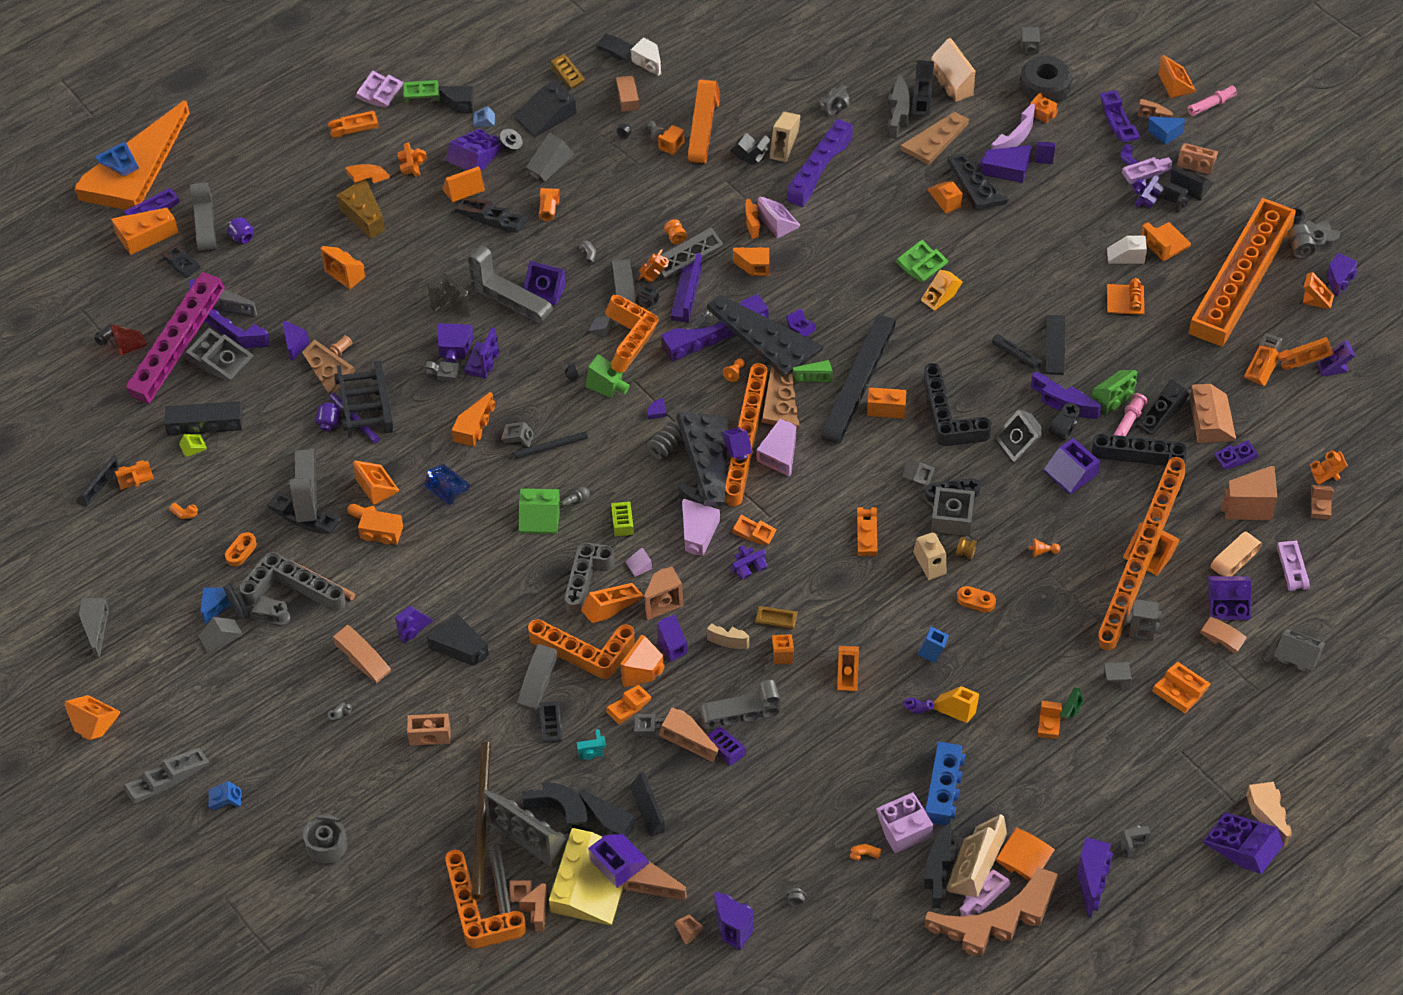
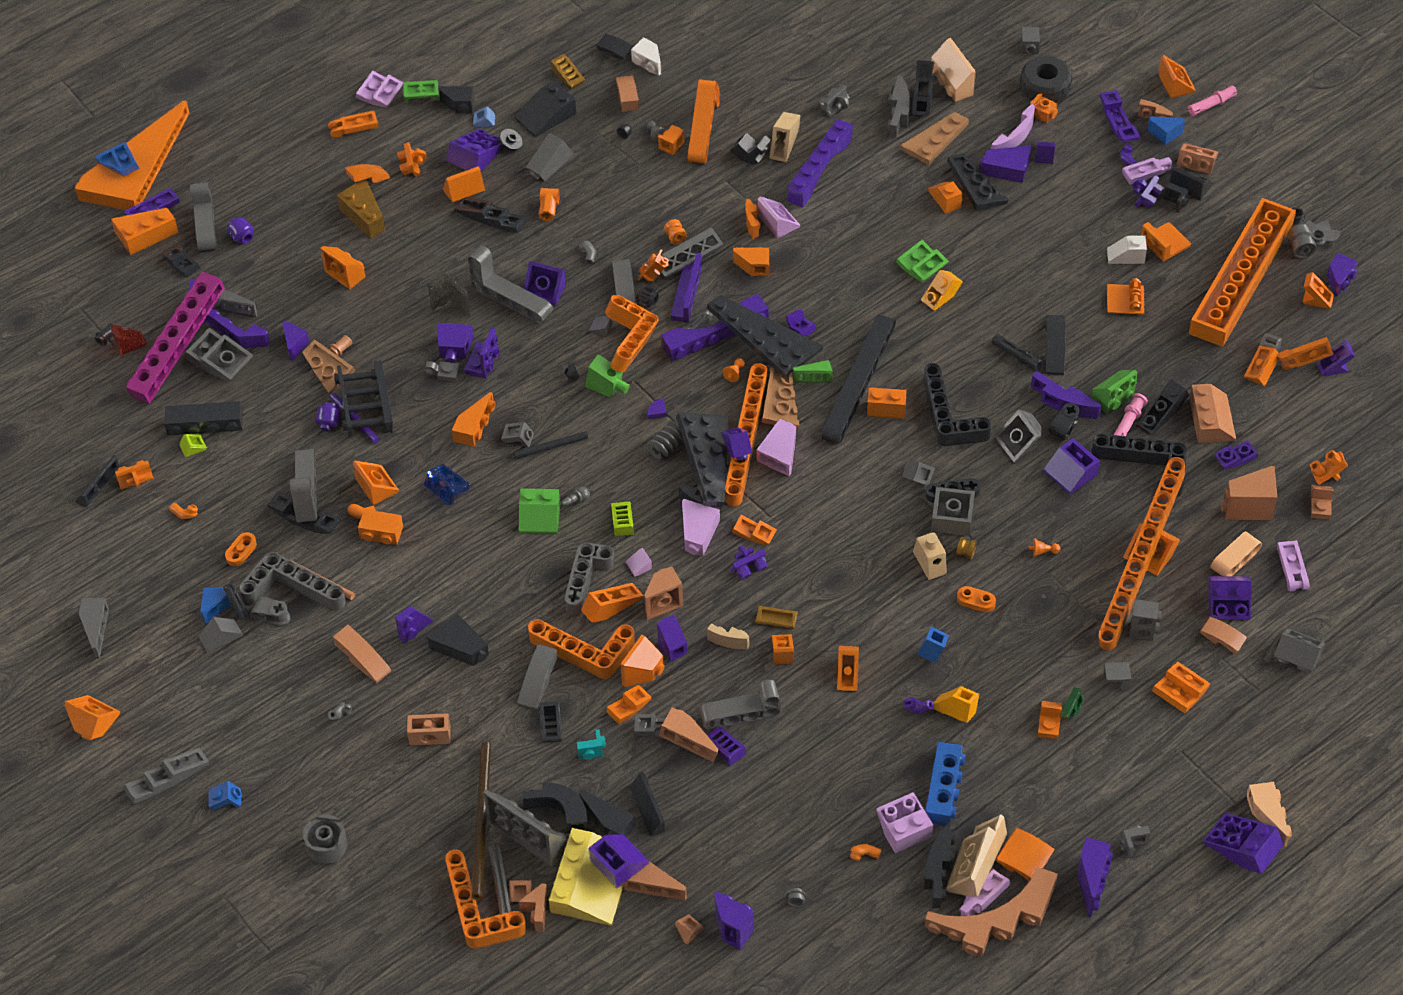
(867, 531): orange plate -> none

